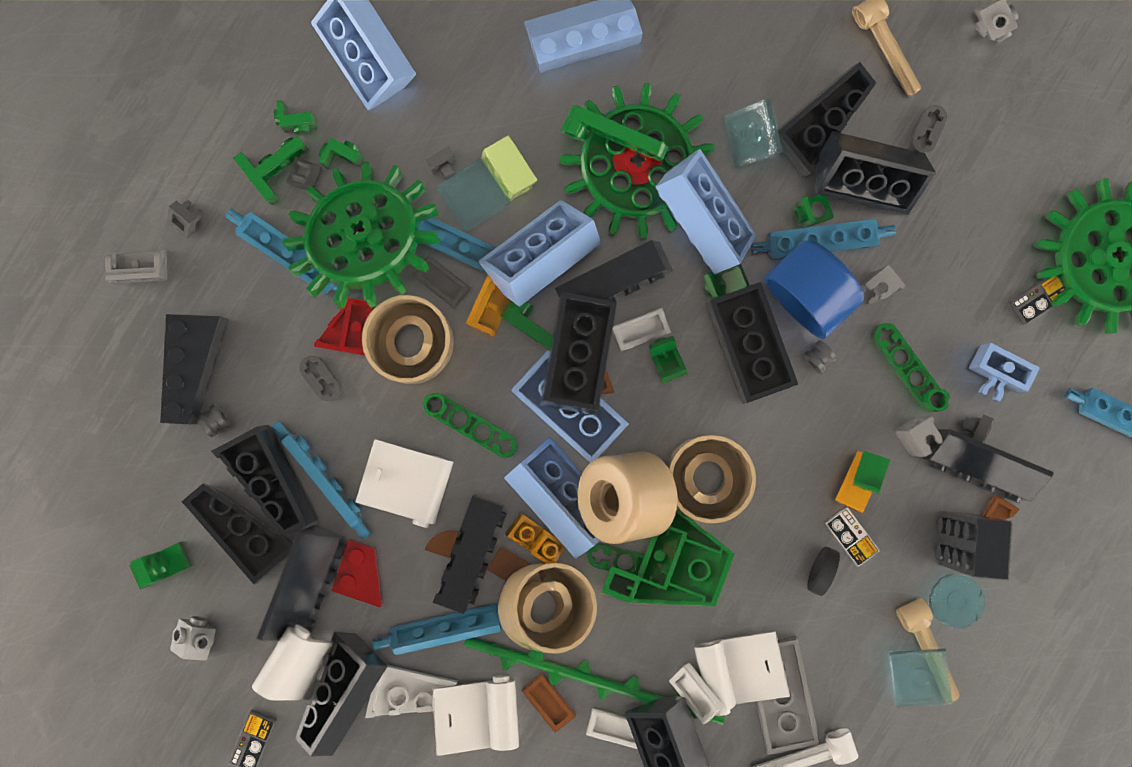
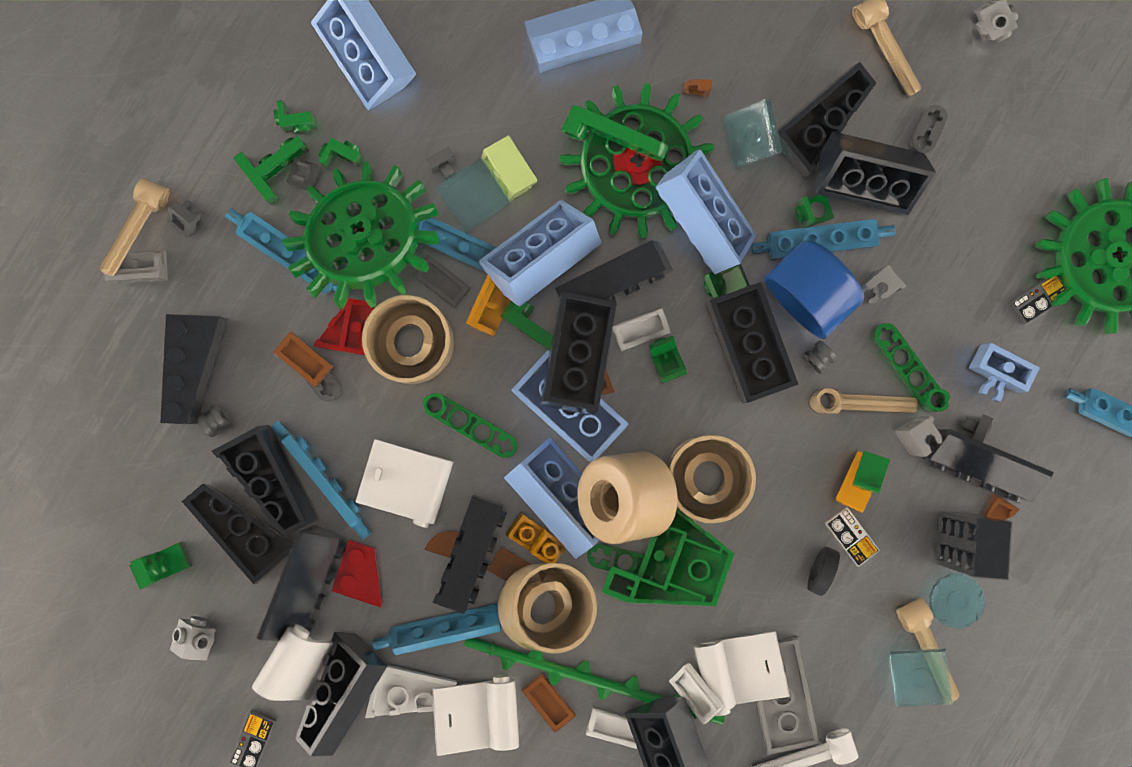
(149, 199): none -> tan axle
(303, 359): none -> dark orange tile
(697, 87): none -> dark orange tile
(862, 402): none -> tan axle

